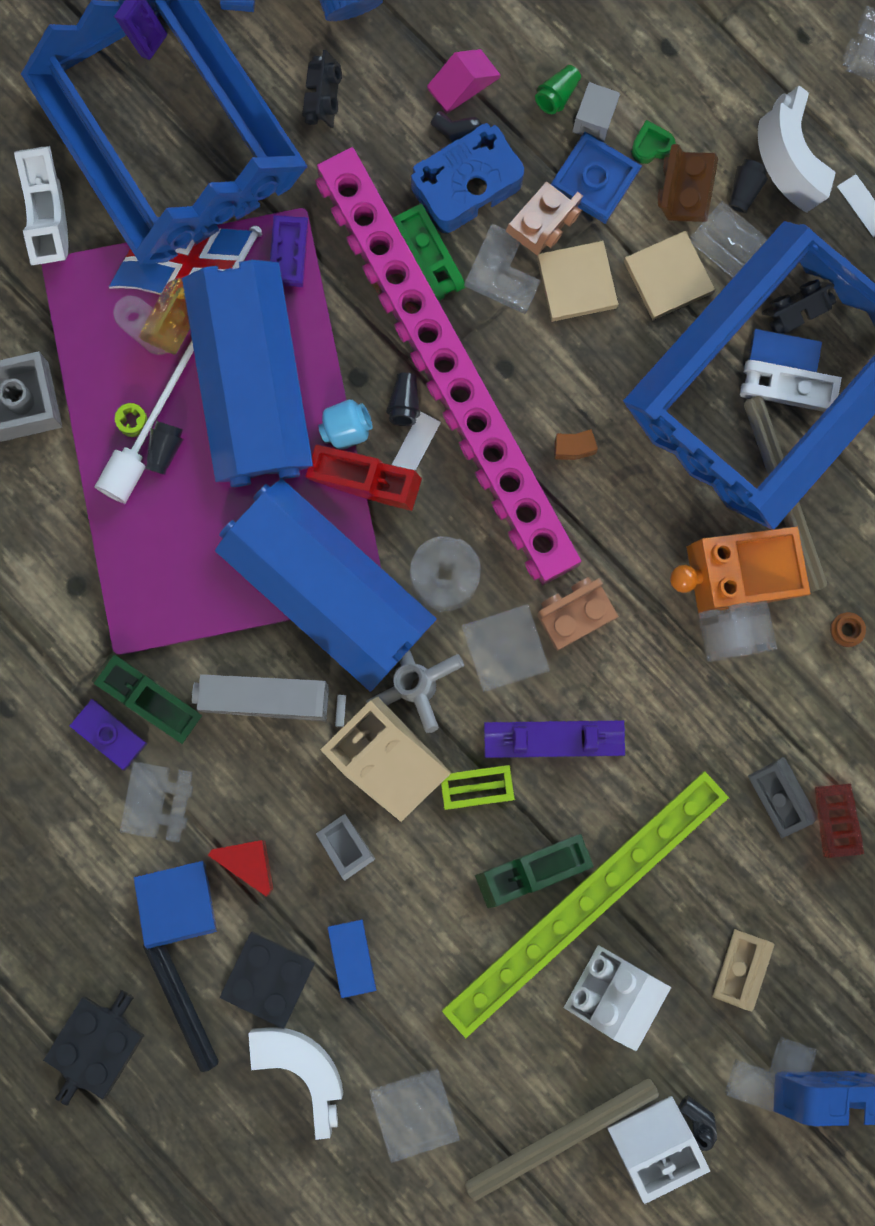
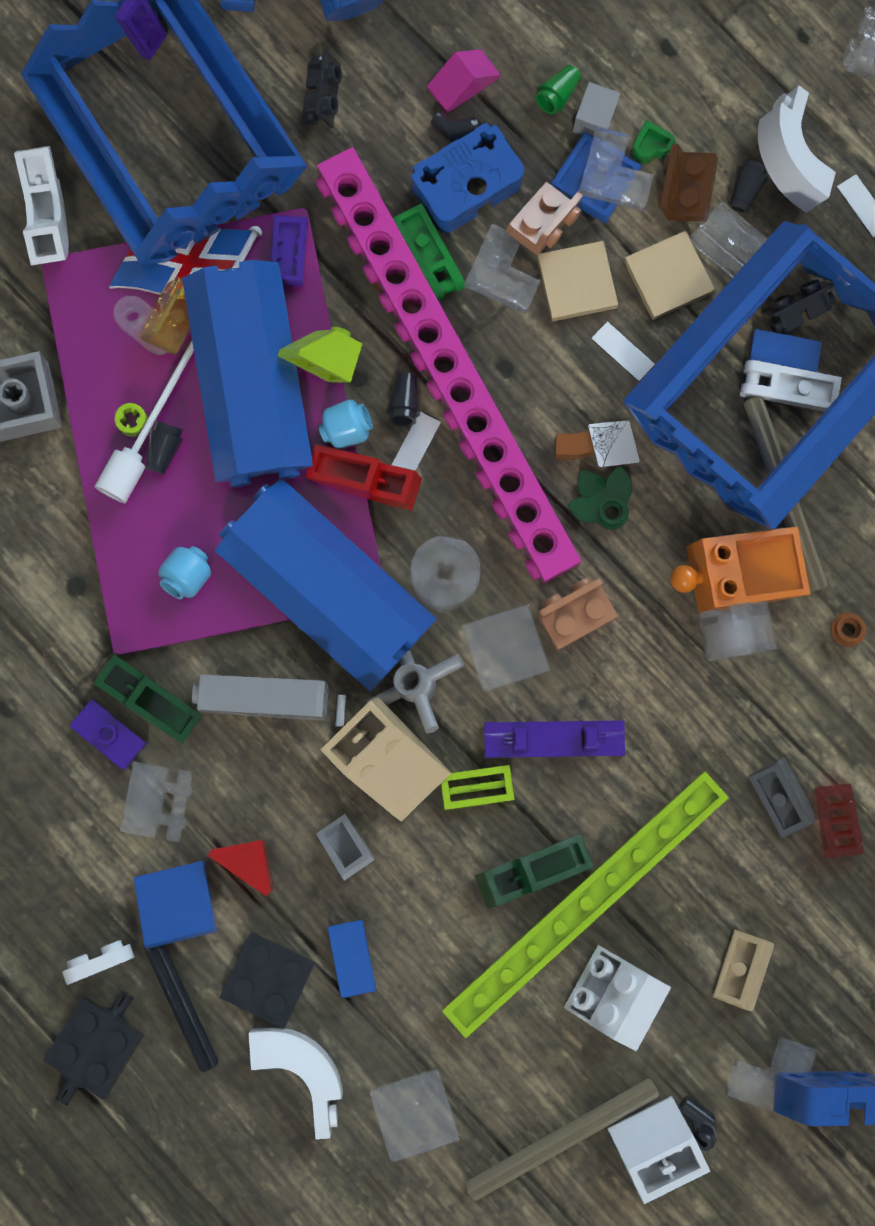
(83, 967): none -> white plate
(184, 572): none -> medium azure head
(325, 354): none -> lime slope
(600, 494): none -> dark green plate
(607, 179): none -> clear plate
(613, 443): none -> white sticker
(623, 351): none -> white sticker

